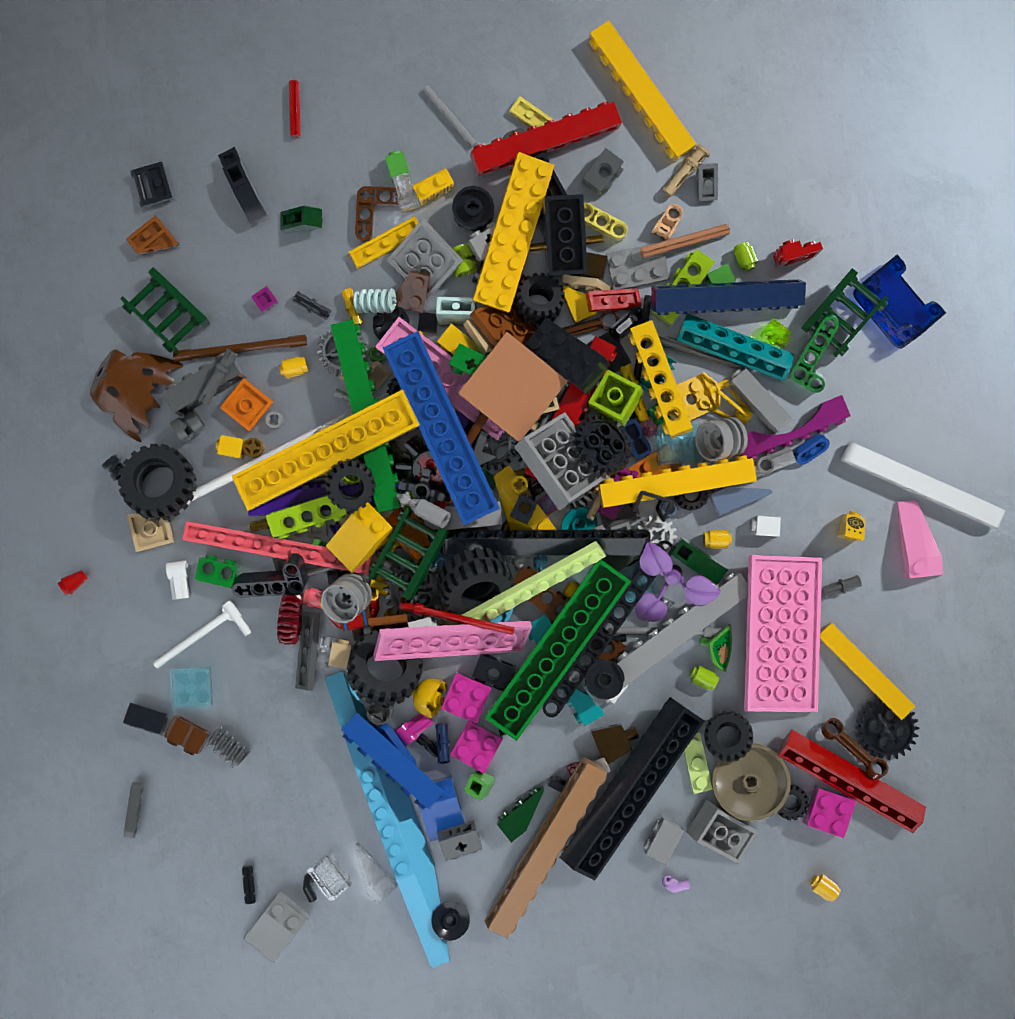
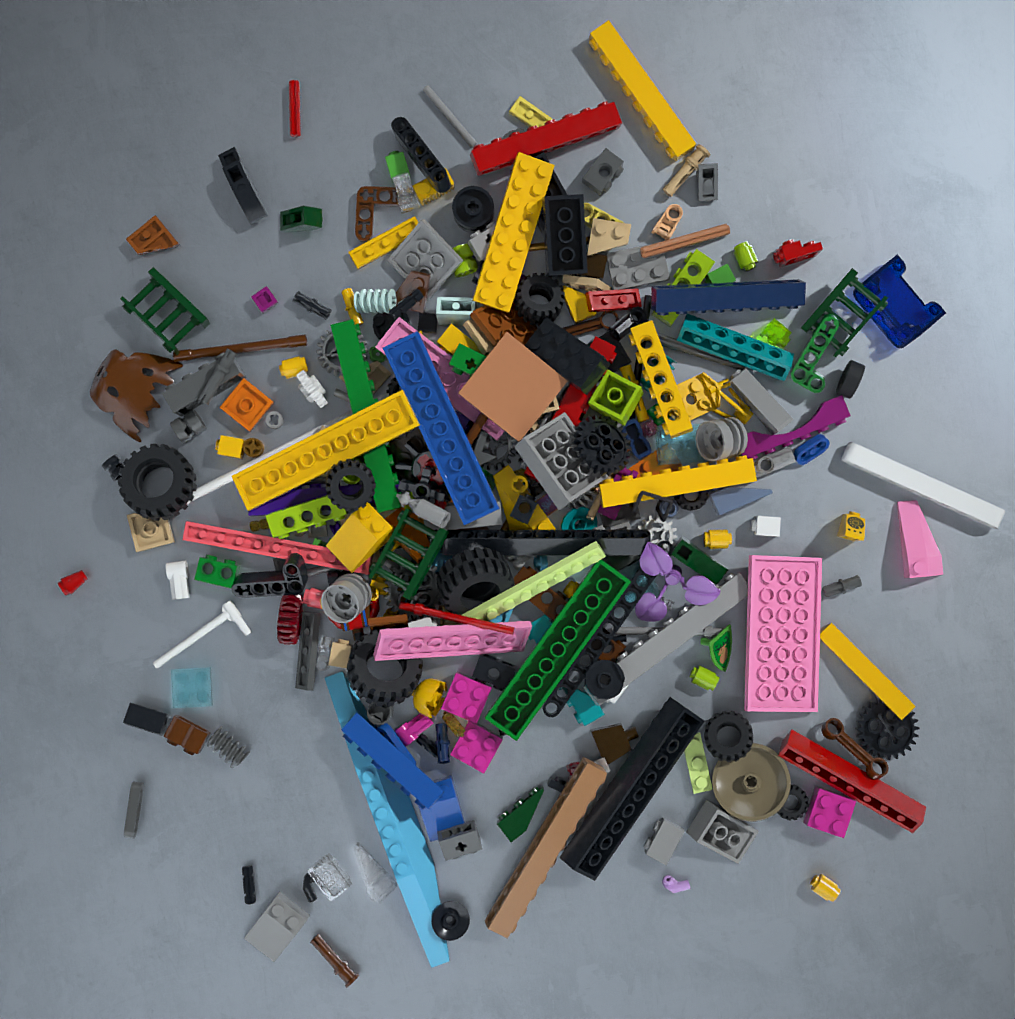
(157, 182): black plate -> none
(312, 389): none -> white gear
(340, 967): none -> reddish brown pin
(406, 304): none -> black axle
(421, 154): none -> black beam
(454, 725): none -> clear yellow axle
(479, 785): bright green brick -> none
(607, 235): none -> tan wing
(850, 379): none -> black tyre

